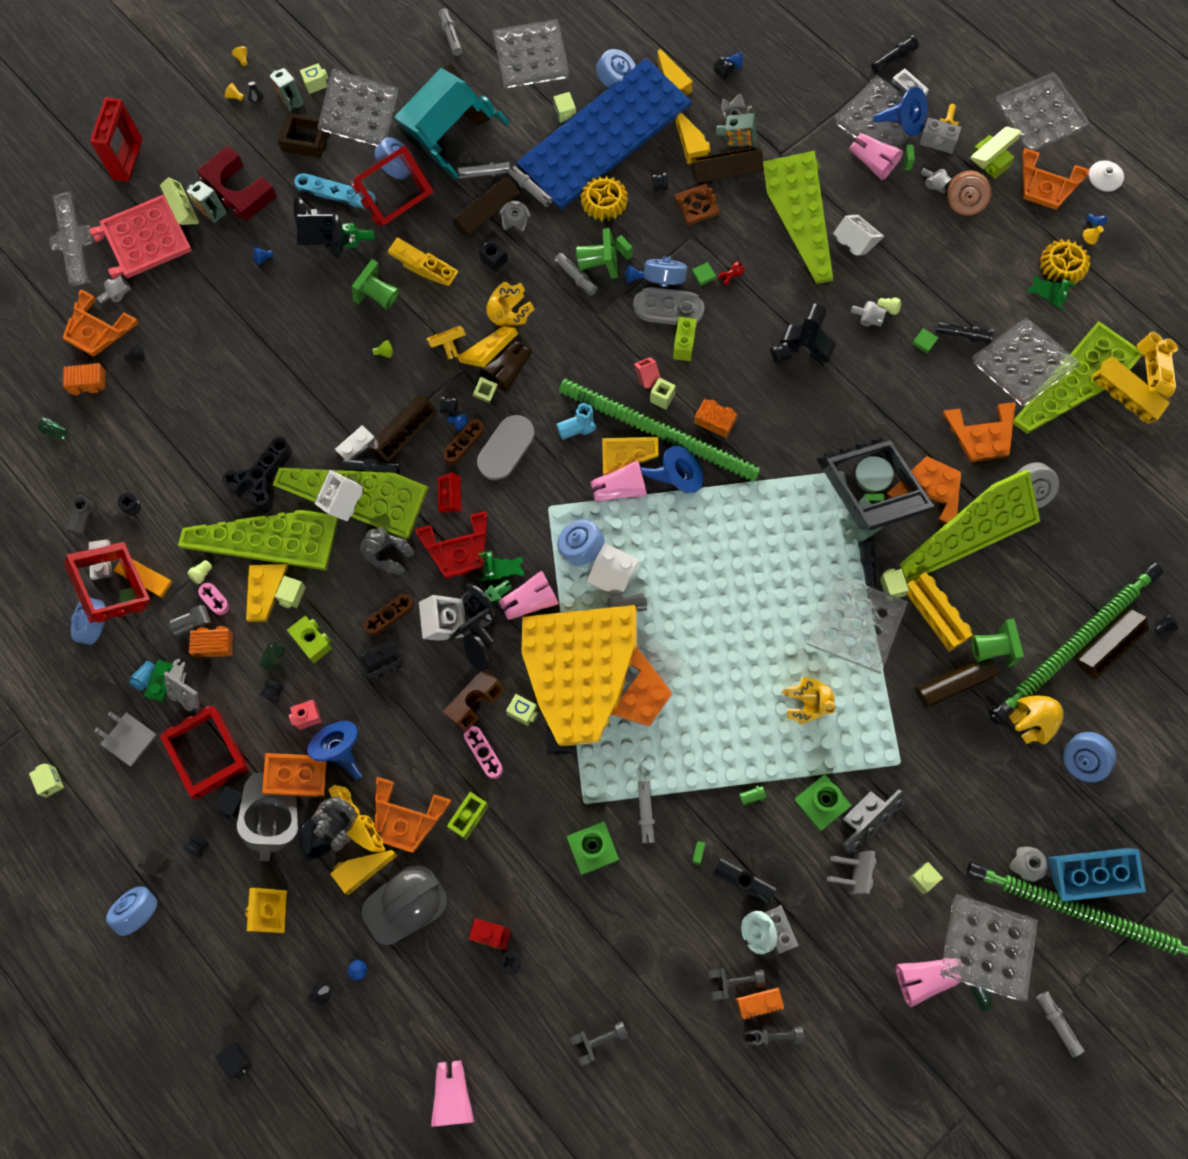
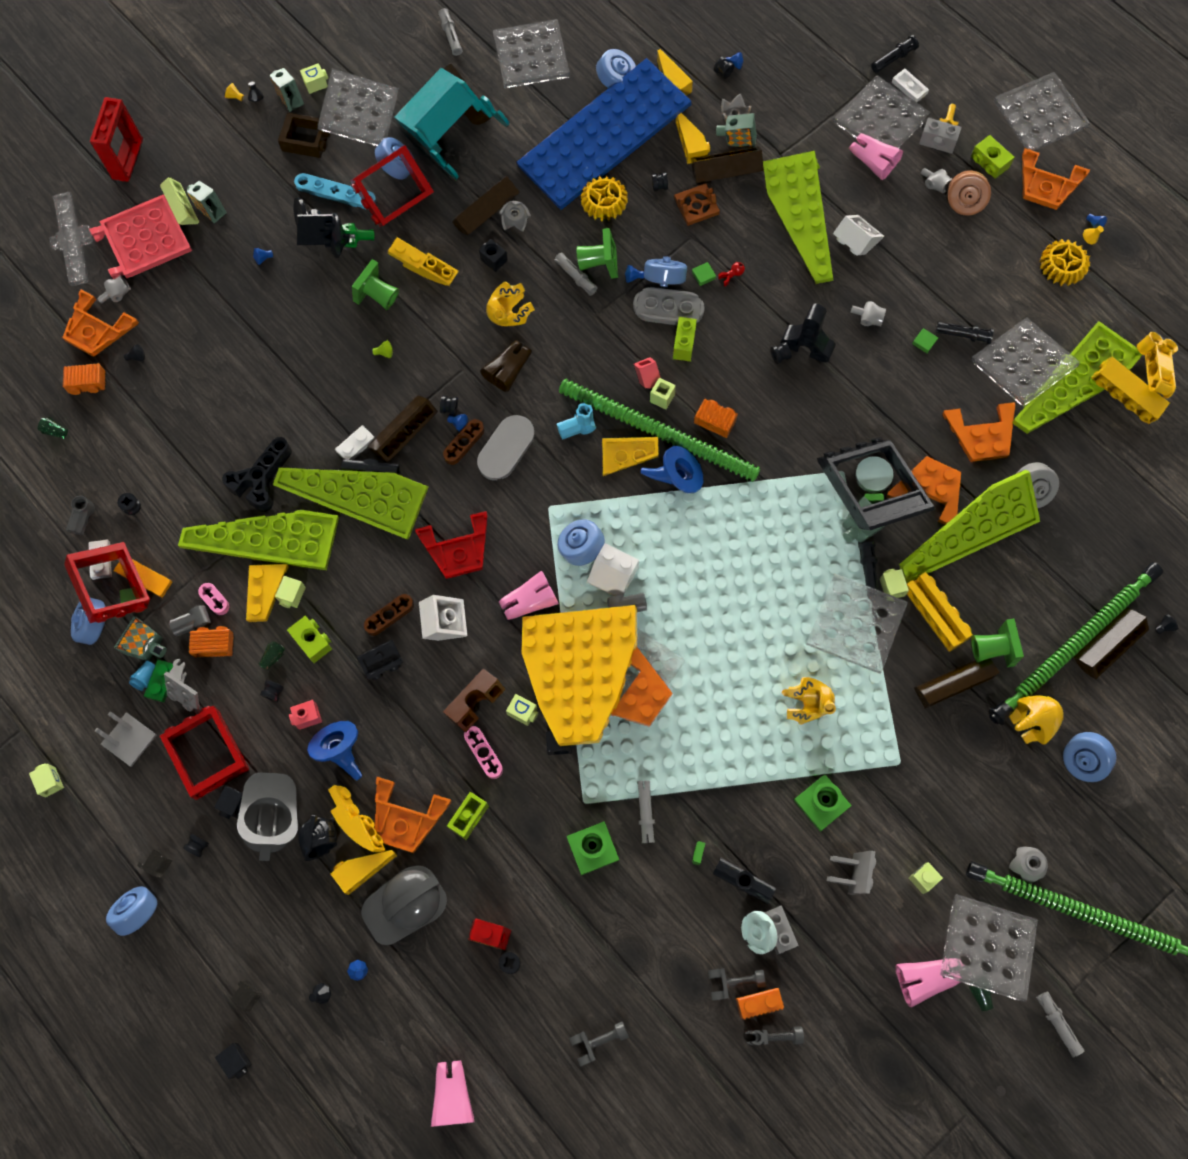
(140, 641): none -> torso
(199, 572): yellowish green piece -> none
(241, 54): yellow rock -> none
(243, 202): dark red arch -> none
(266, 910): yellow tile -> none
(293, 775): orange plate -> none
(334, 819): dark grey hair -> none
(339, 495): white slope -> none
(375, 541): dark grey hair -> none
(446, 338): yellow tile -> none
(449, 493): red slope -> none
(481, 615): black piece -> none
(483, 170): light grey pin -> none
(484, 390): yellowish green brick -> none
(488, 348): yellow wing -> none
(495, 568): green hair -> none
(525, 182): light grey pin -> none
(564, 107): yellowish green brick -> none
(620, 484): bright pink piece -> none
(624, 247): bright green tile -> none
(752, 795): bright green pin -> none
(869, 817): dark grey bracket -> none
(891, 305): yellowish green piece -> none
(909, 157): bright green tile -> none
(910, 112): blue piece -> none
(995, 146): yellowish green slope -> none
(1054, 292): green hair -> none
(1097, 874): dark azure slope -> none
(1106, 176): white dish -> none

